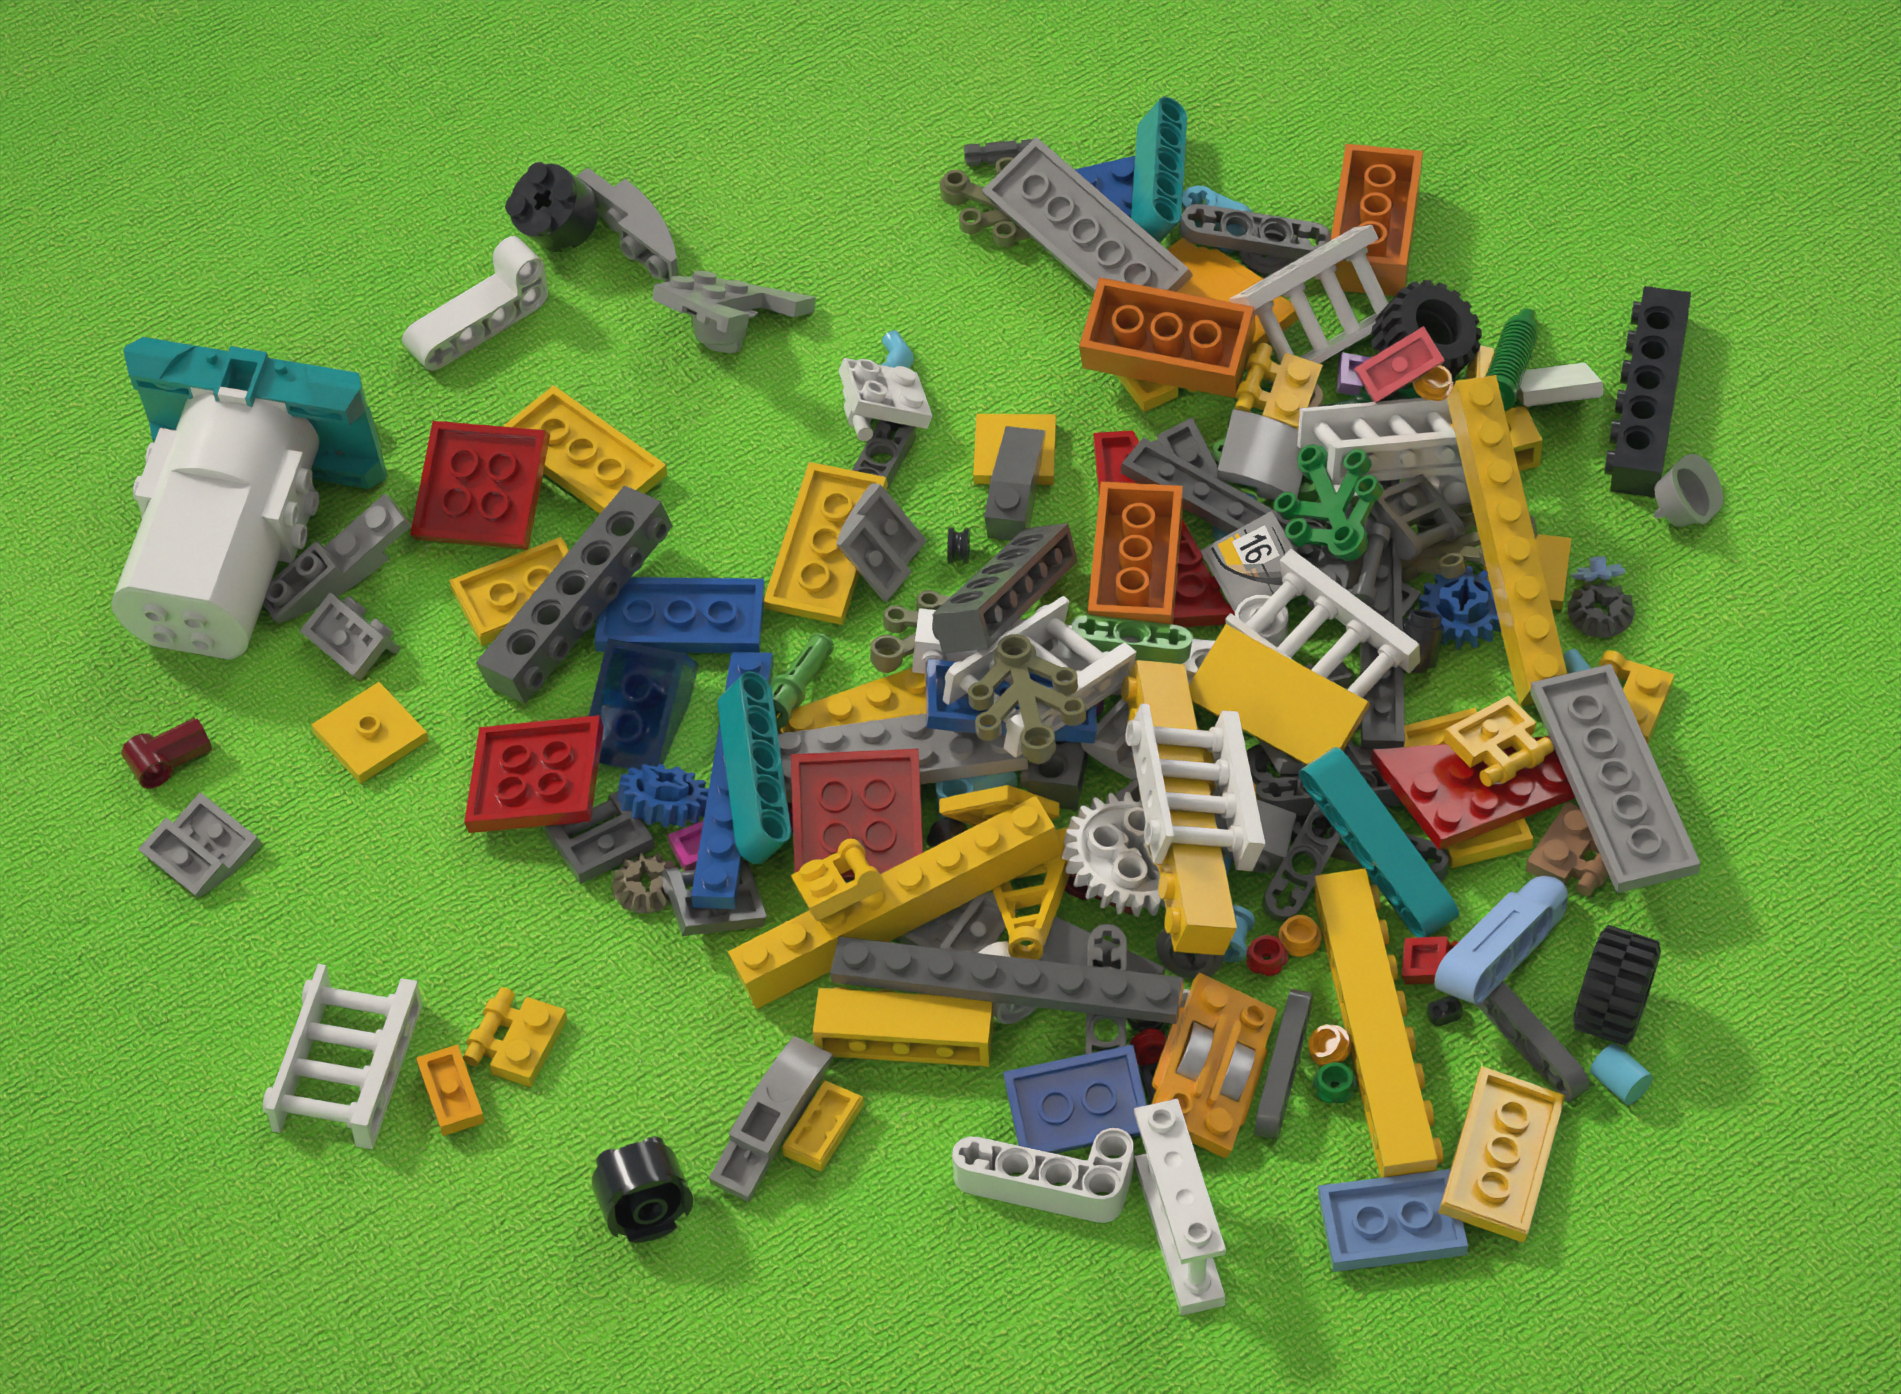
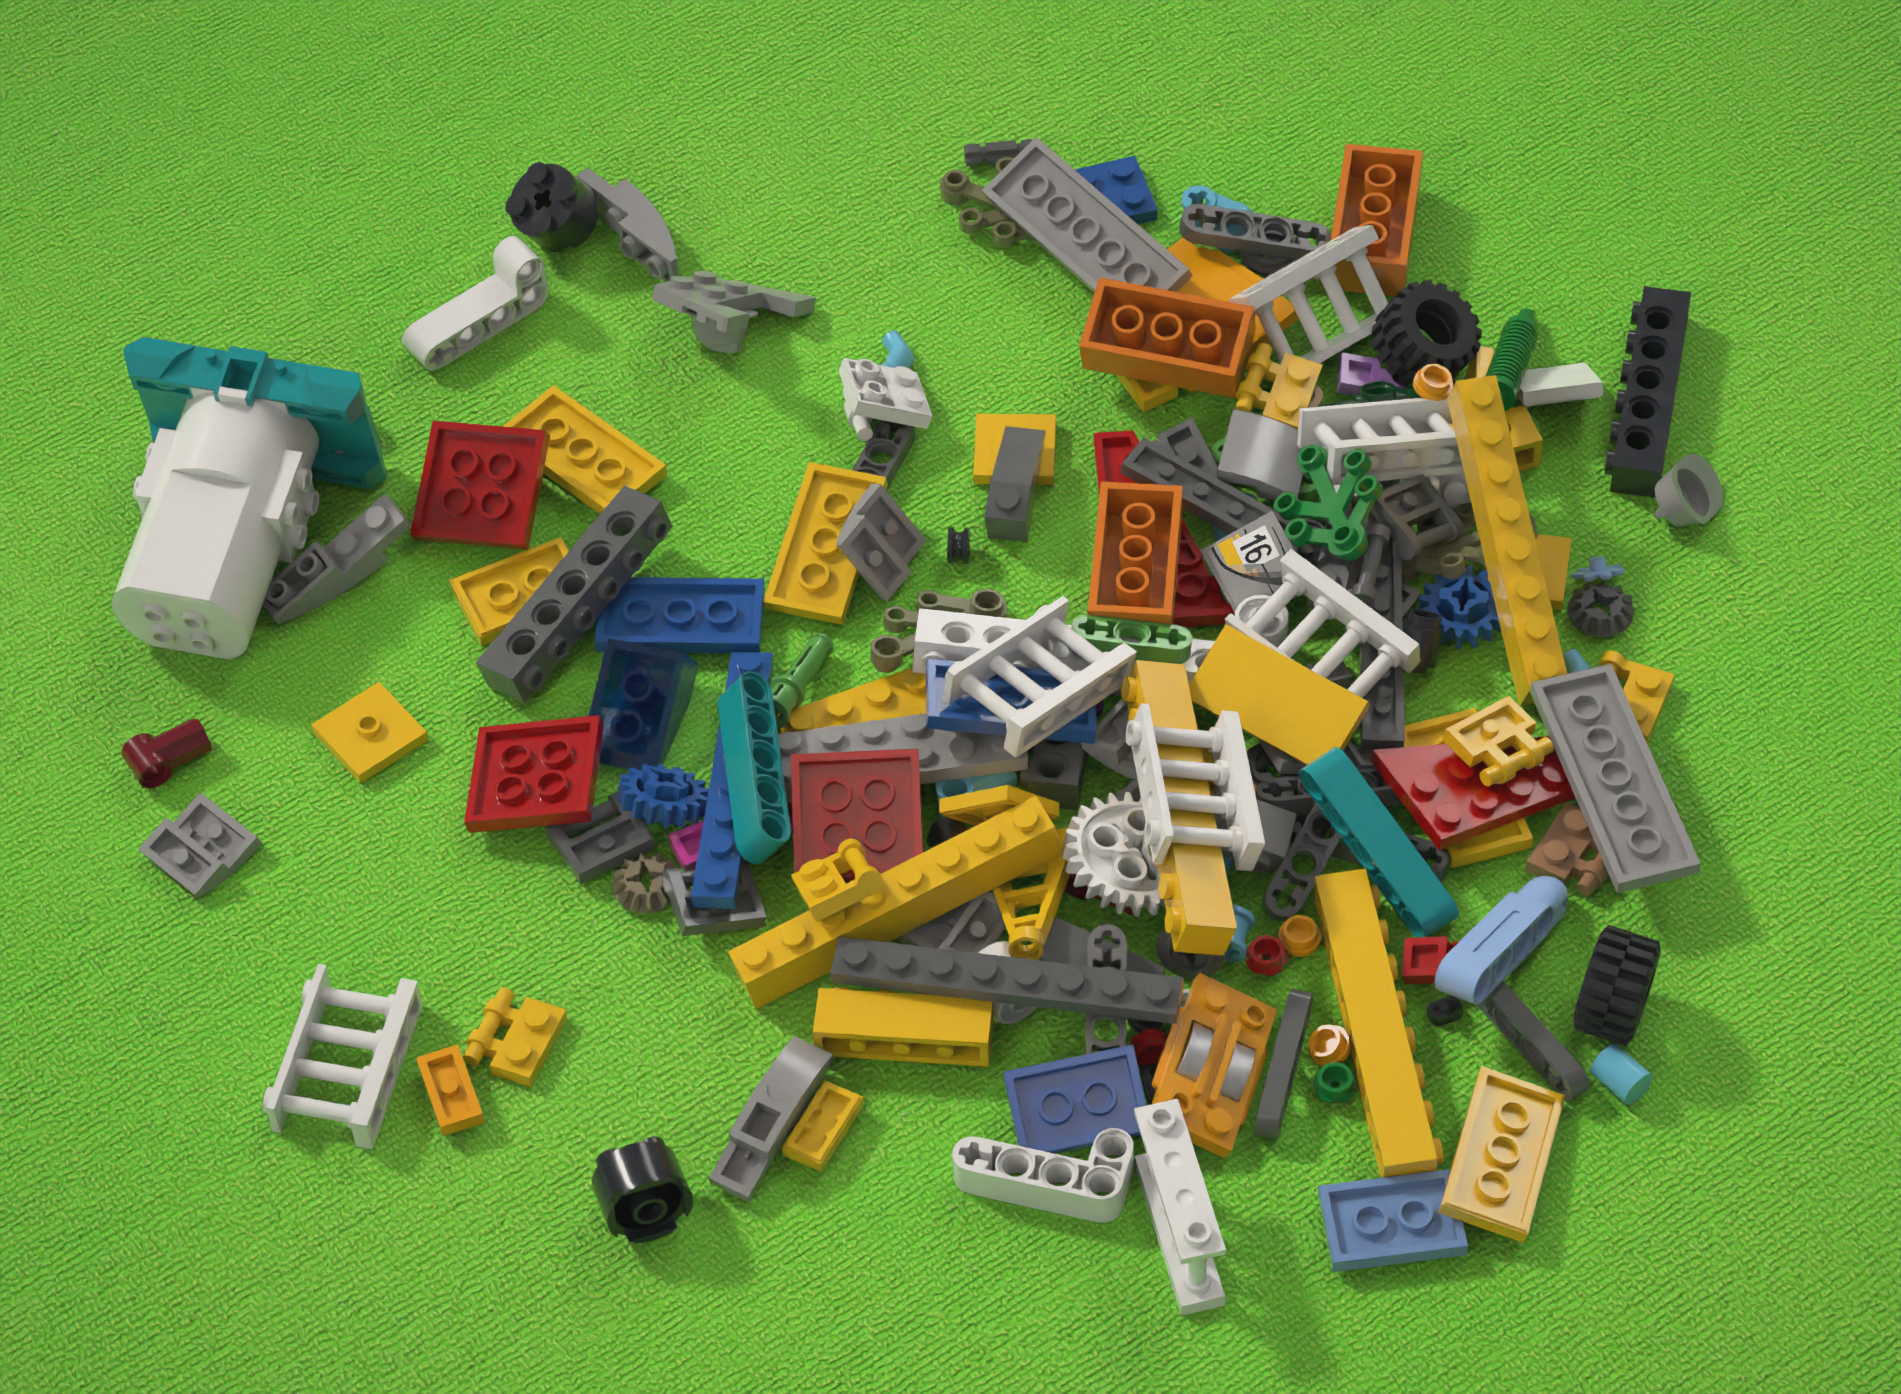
(347, 635): light grey bracket -> none
(1004, 589): dark grey brick -> none
(1016, 657): olive plant -> none
(1159, 168): teal beam -> none
(1399, 365): coral plate -> none

